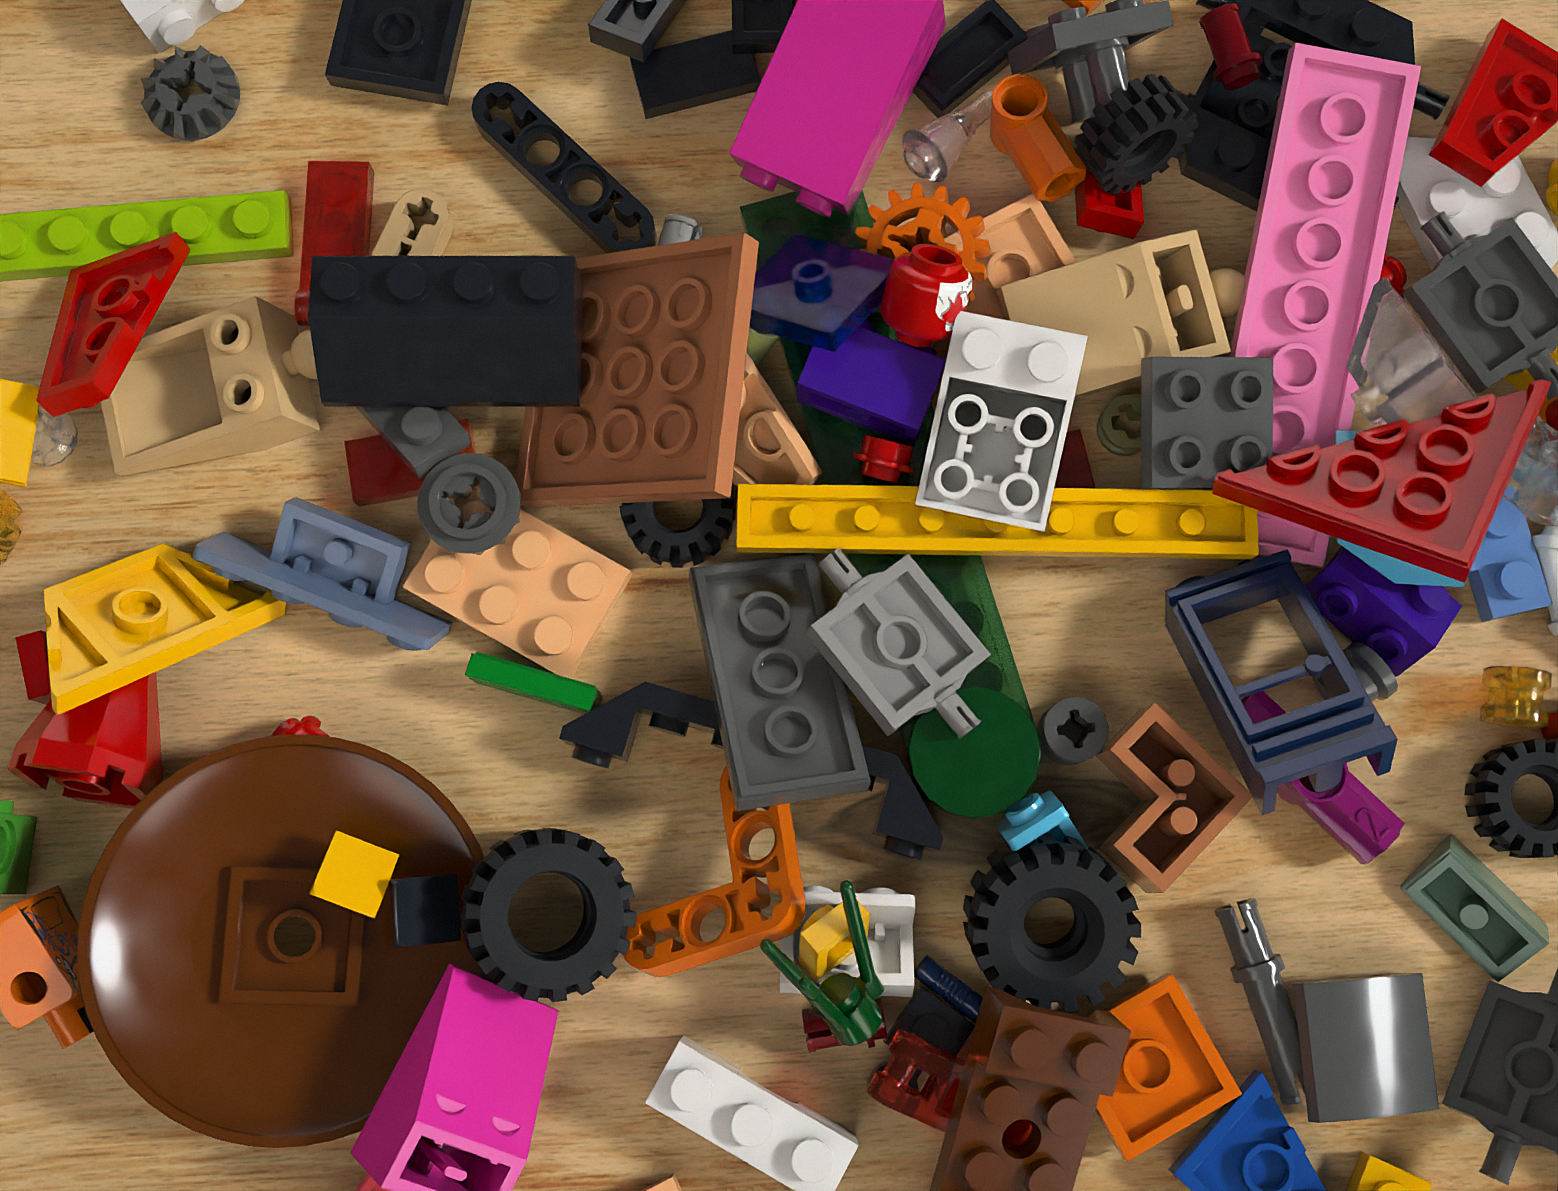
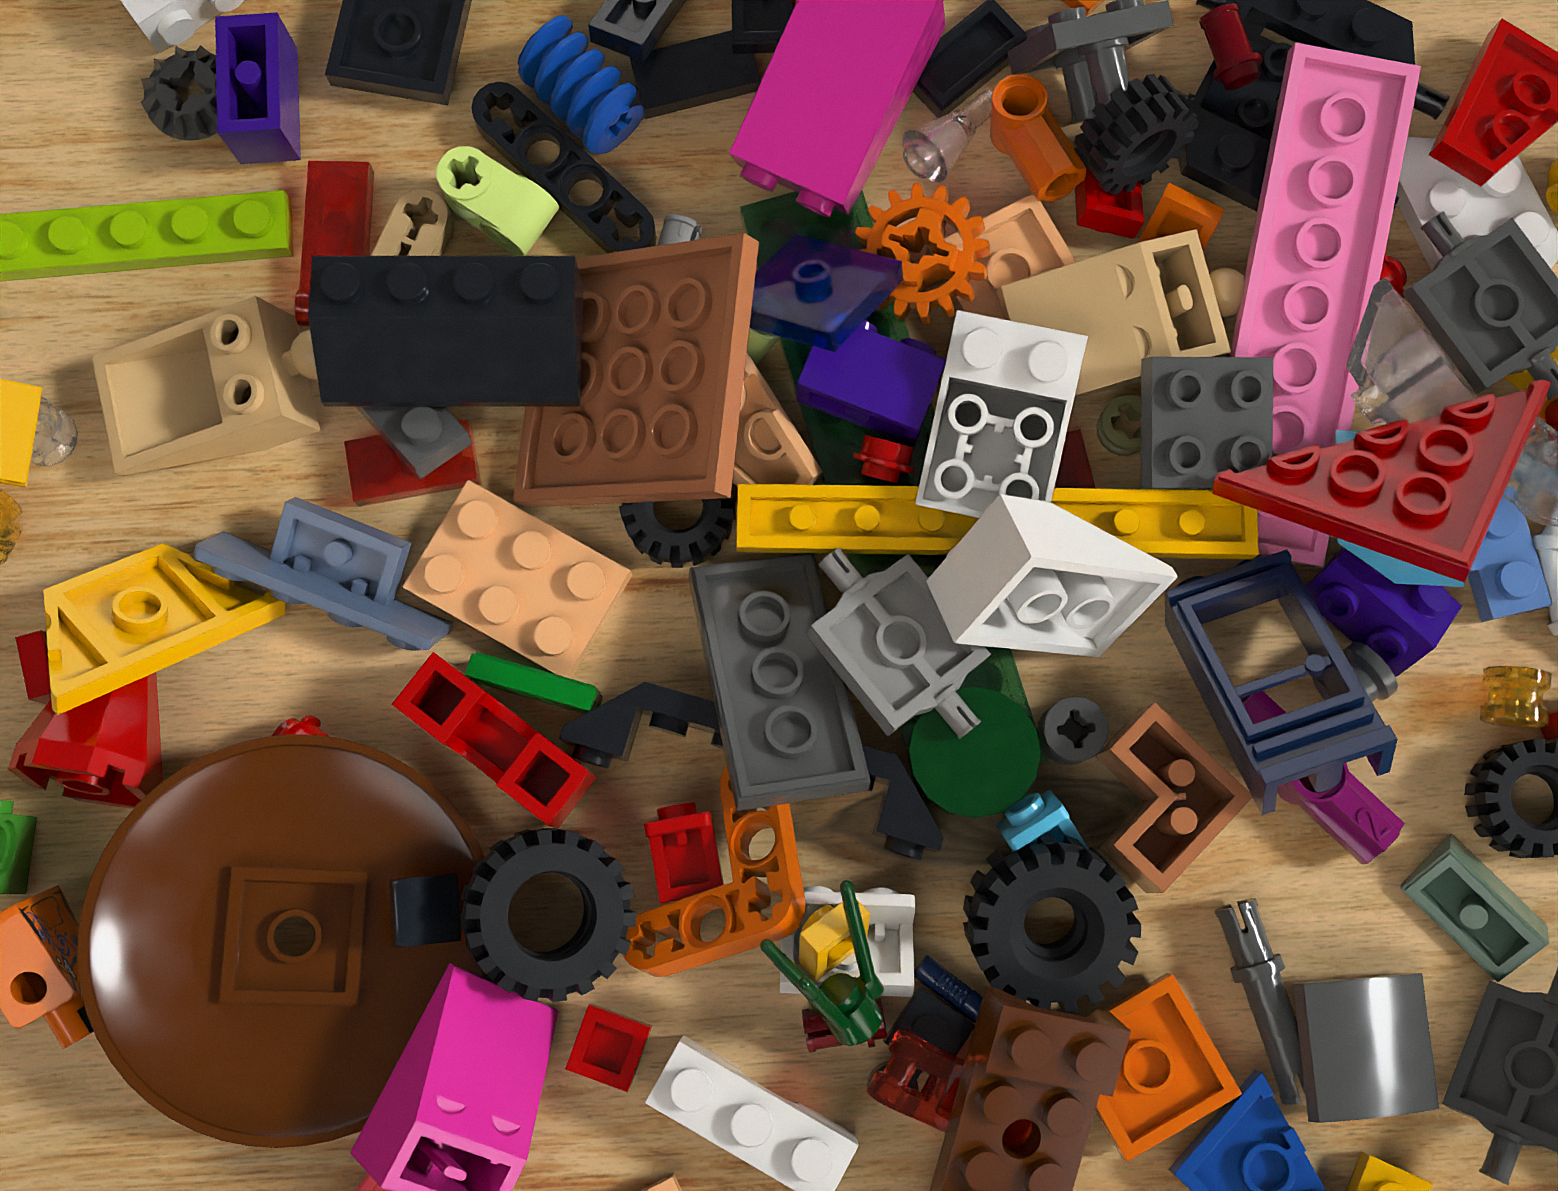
(104, 320): red wing -> none
(257, 88): none -> dark purple brick
(354, 874): yellow slope -> none
(457, 478): dark grey gear -> none
(494, 740): none -> red arch
(501, 205): none -> yellowish green piece
(577, 87): none -> blue piece
(608, 1047): none -> red plate
(683, 852): none -> red bracket
(925, 294): red head -> none
(1043, 581): none -> white slope
(1182, 212): none -> orange tile

